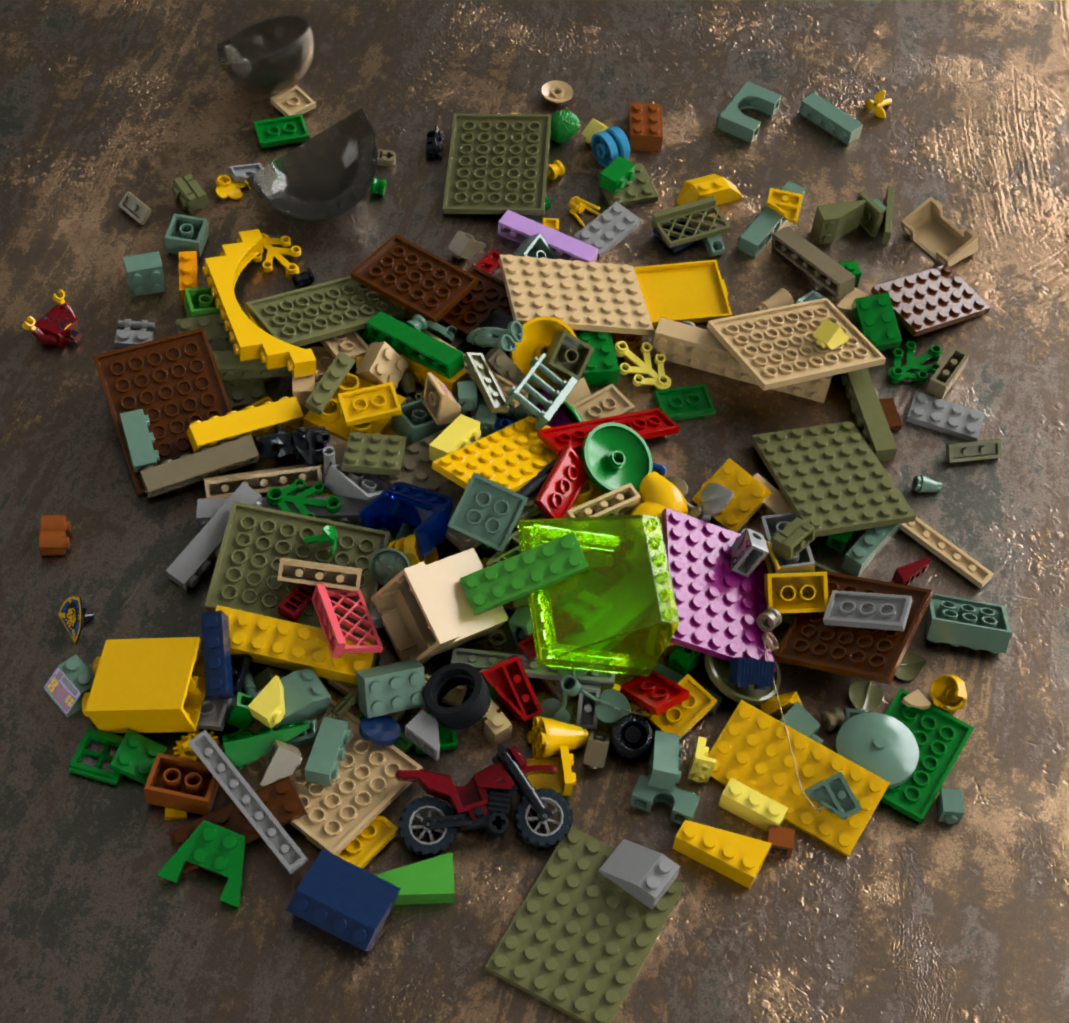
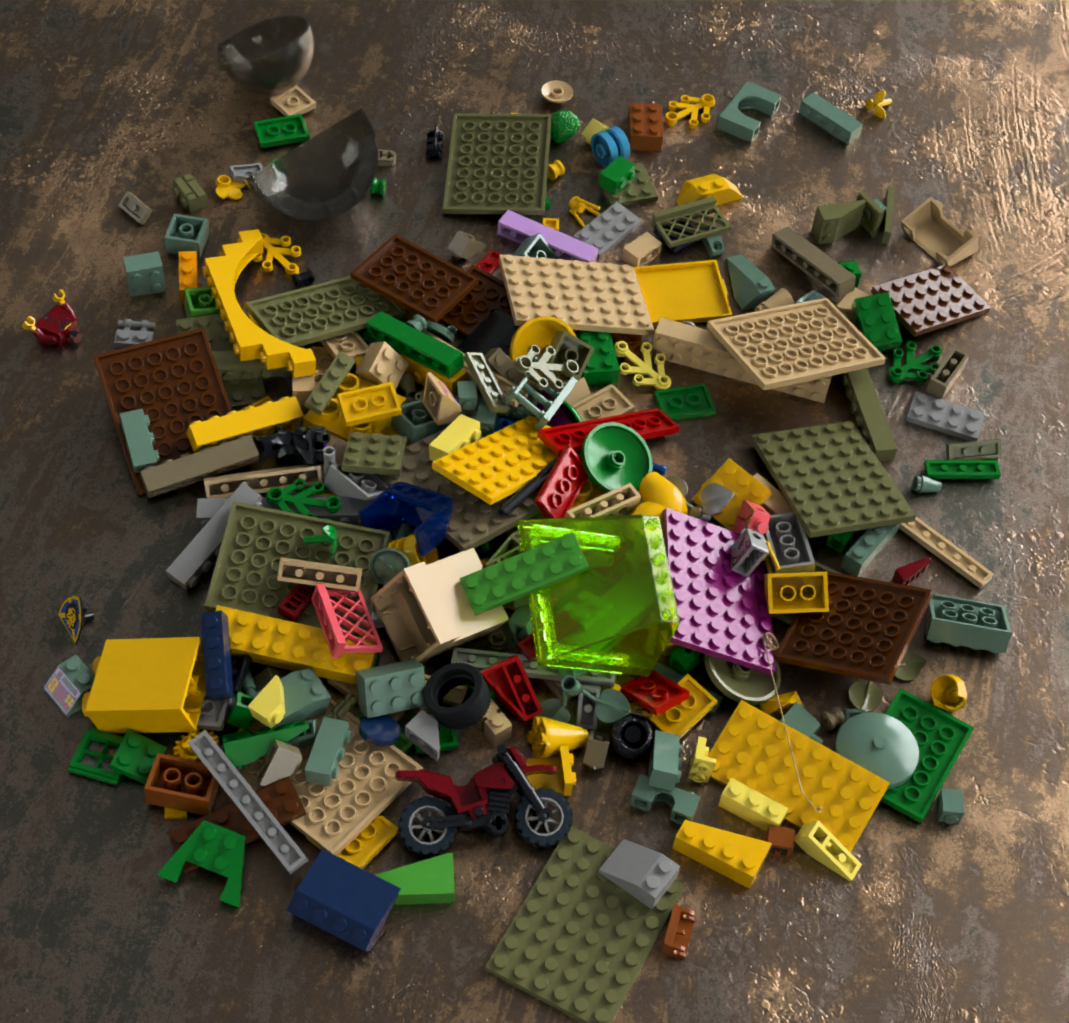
(53, 535): dark orange brick -> none
(487, 512): sand green plate -> none
(497, 337): sand green piece -> none
(526, 366): none -> olive plant
(641, 250): none -> tan brick
(678, 932): none -> dark orange hinge
(706, 101): none -> yellow plant
(748, 283): none -> sand green wedge
(751, 672): dark blue brick -> none
(752, 517): none -> coral torso
(764, 225): sand green brick -> none
(774, 619): dark tan wheel -> none
(785, 204): yellow wing -> none
(793, 538): olive brick -> none
(826, 849): none -> light yellow slope
(830, 335): light yellow slope -> none
(835, 796): sand green wing -> none
(868, 610): light grey plate -> none
(891, 413): reddish brown tile -> none
(916, 700): tan tile -> none
(962, 469): none -> green plate

